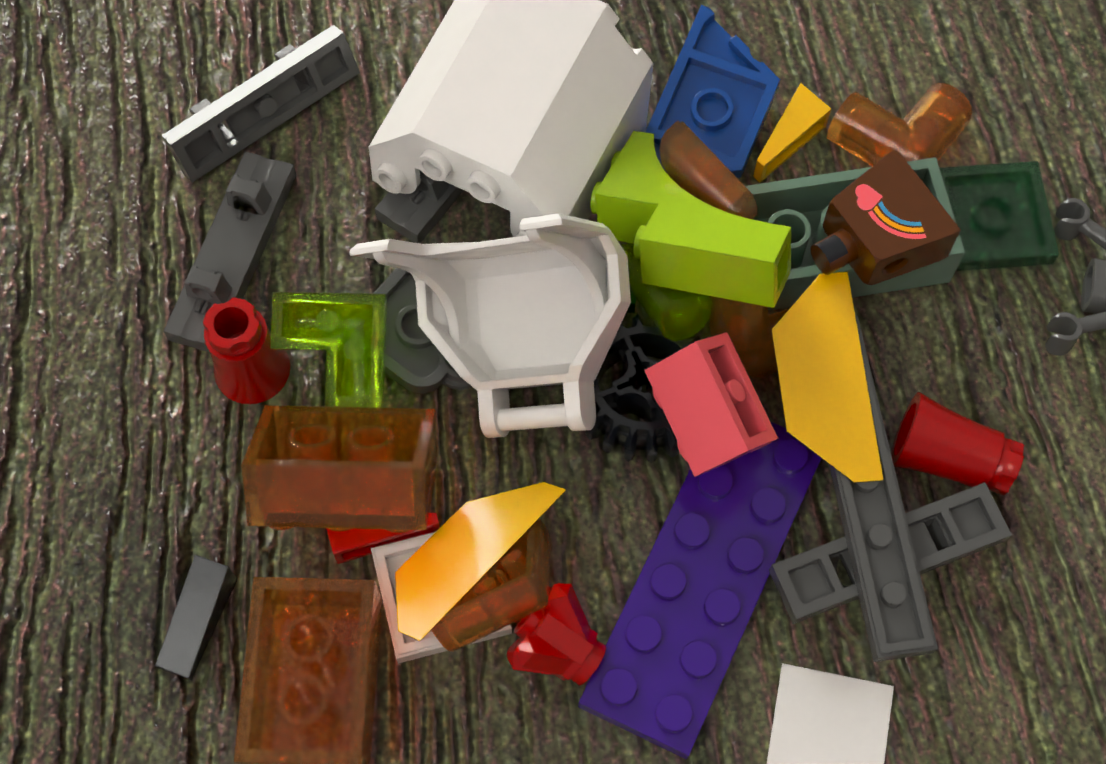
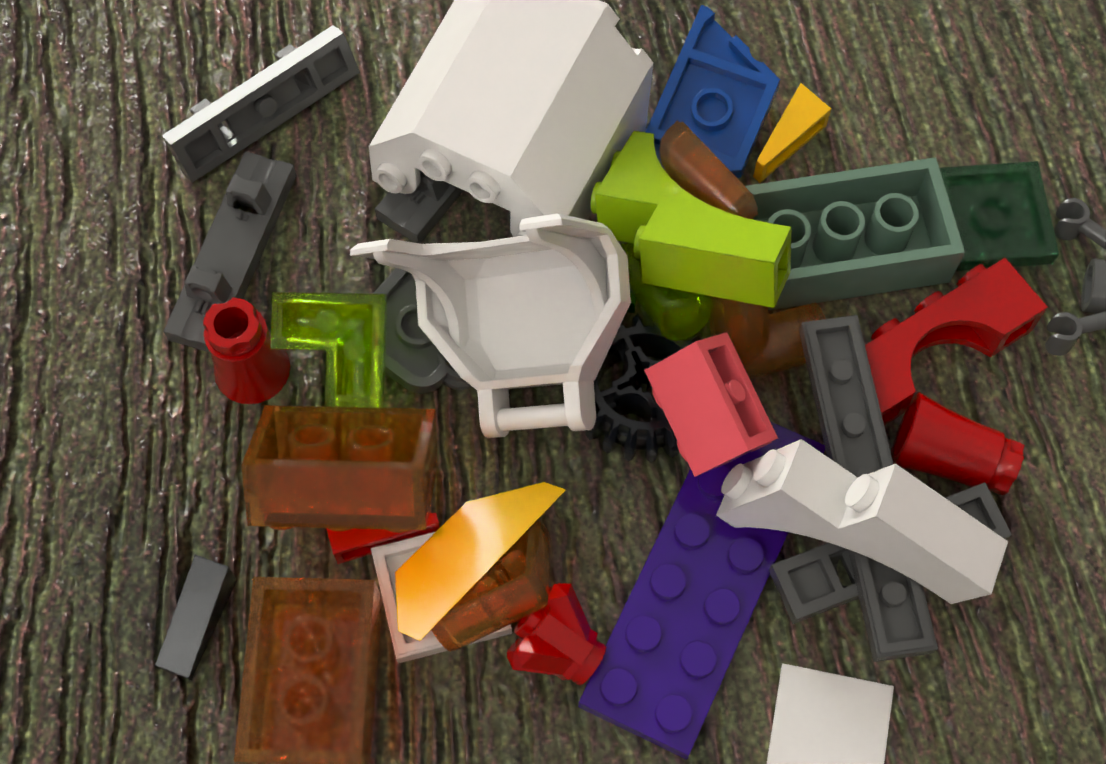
(826, 379): yellow sticker -> none
(876, 515): none -> white arch
(885, 225): reddish brown torso -> none
(924, 132): clear orange brick -> none
(984, 313): none -> red arch

